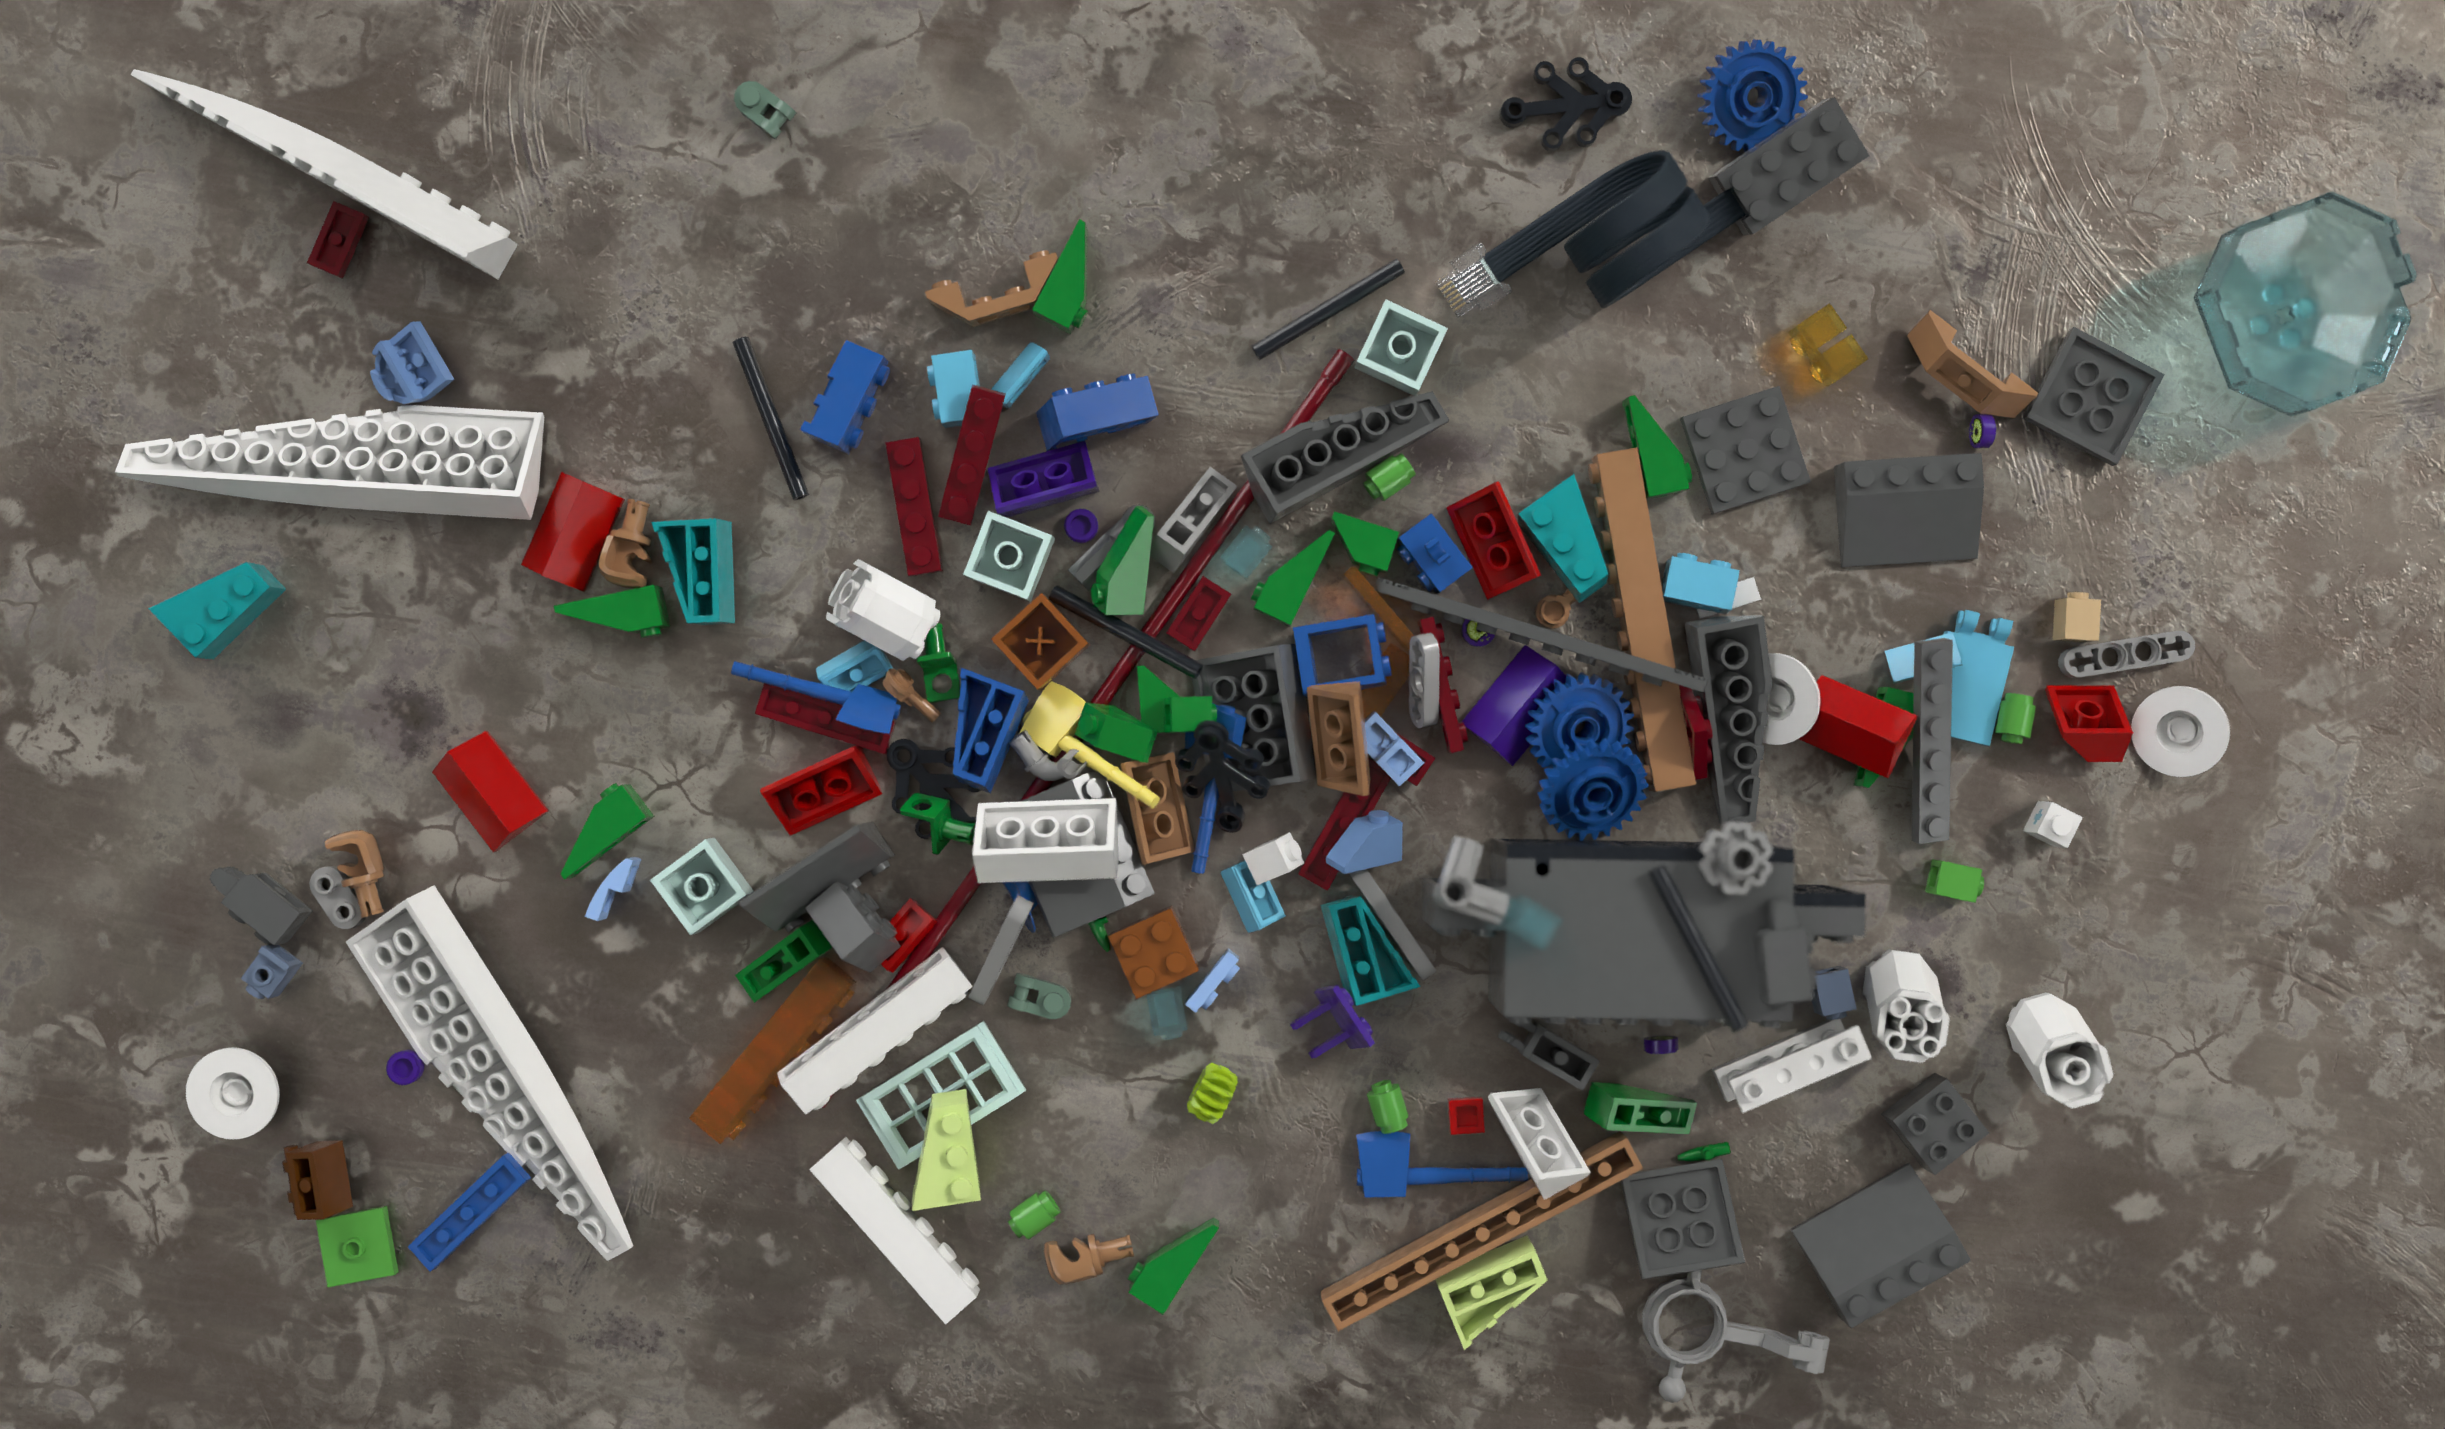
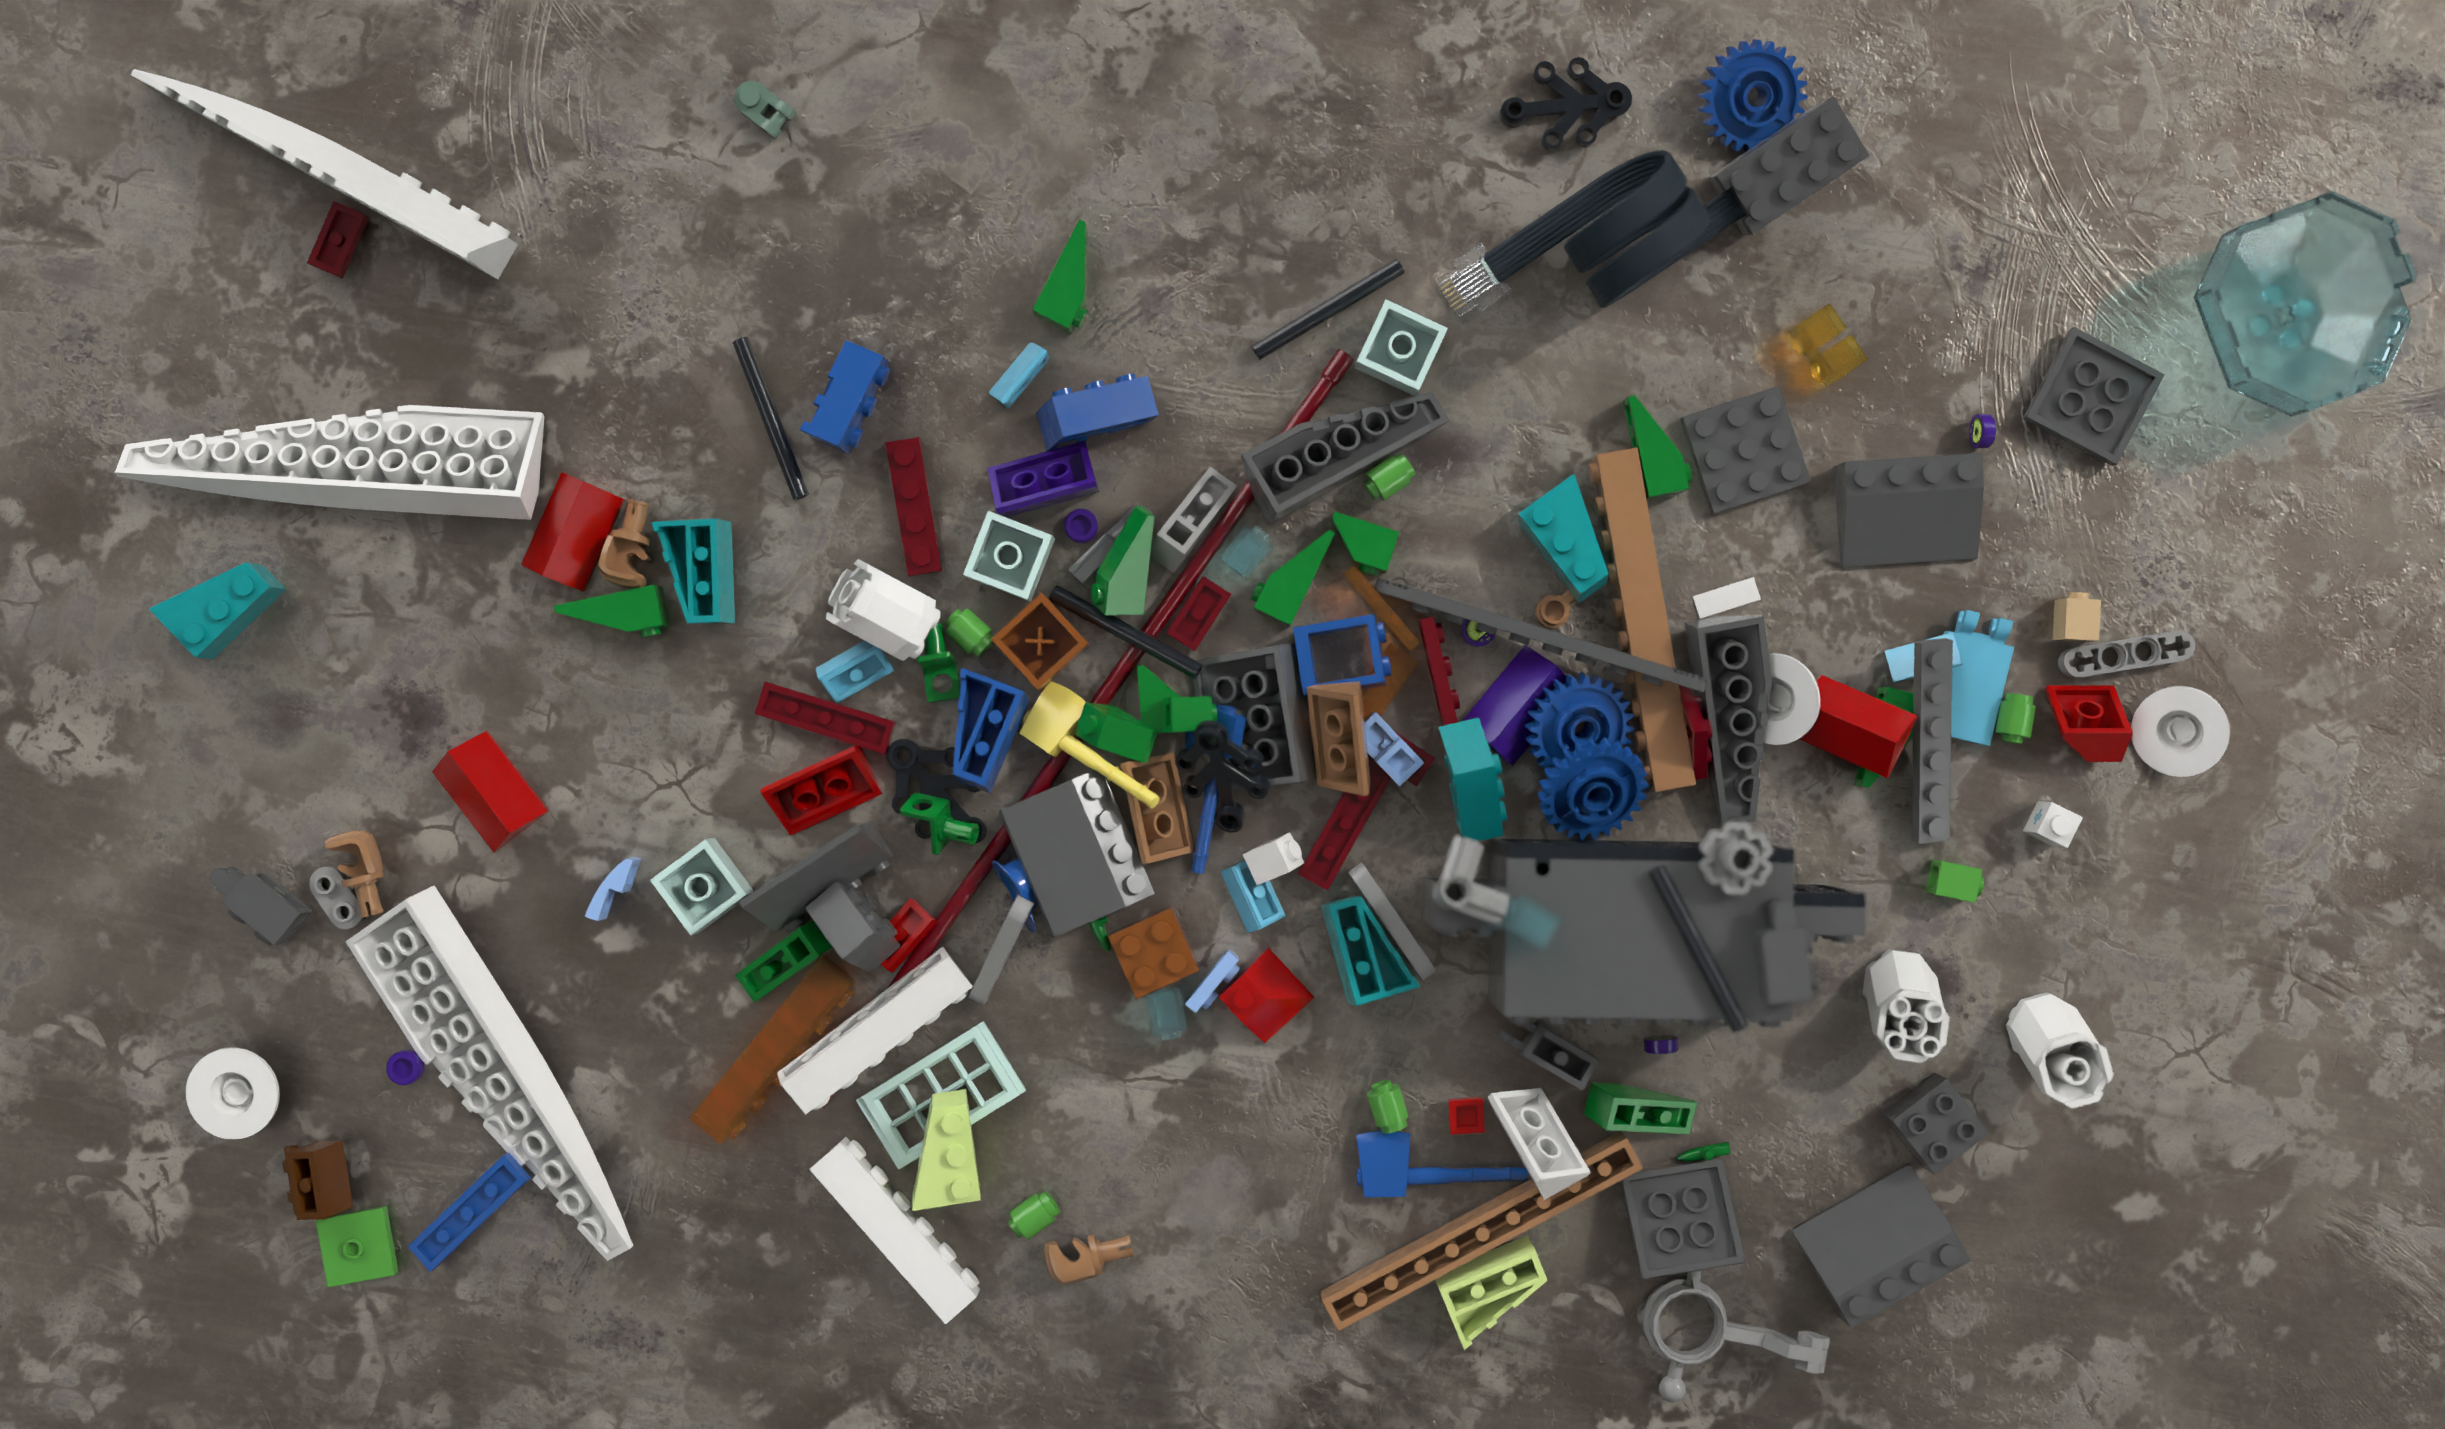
(280, 968): sand blue brick -> none
(409, 366): medium blue slope -> none
(608, 824): green slope -> none
(862, 708): blue piece -> none
(900, 686): medium nougat plate -> none
(950, 298): medium nougat slope -> none
(953, 379): medium azure brick -> none
(969, 632): none -> bright green brick
(971, 454): dark red plate -> none
(1039, 764): light grey piece -> none
(1046, 840): white slope -> none
(1051, 1002): sand green plate -> none
(1167, 1269): green slope -> none
(1212, 1093): lime gear -> none
(1265, 995): none -> red slope
(1353, 1029): dark purple plate -> none
(1368, 843): medium blue slope -> none
(1424, 680): light grey beam -> none
(1432, 554): blue brick -> none
(1474, 780): none -> teal wedge
(1493, 540): red slope -> none
(1700, 583): medium azure brick -> none
(1791, 1063): white fence -> none
(1833, 993): sand blue brick -> none
(1963, 375): medium nougat slope -> none

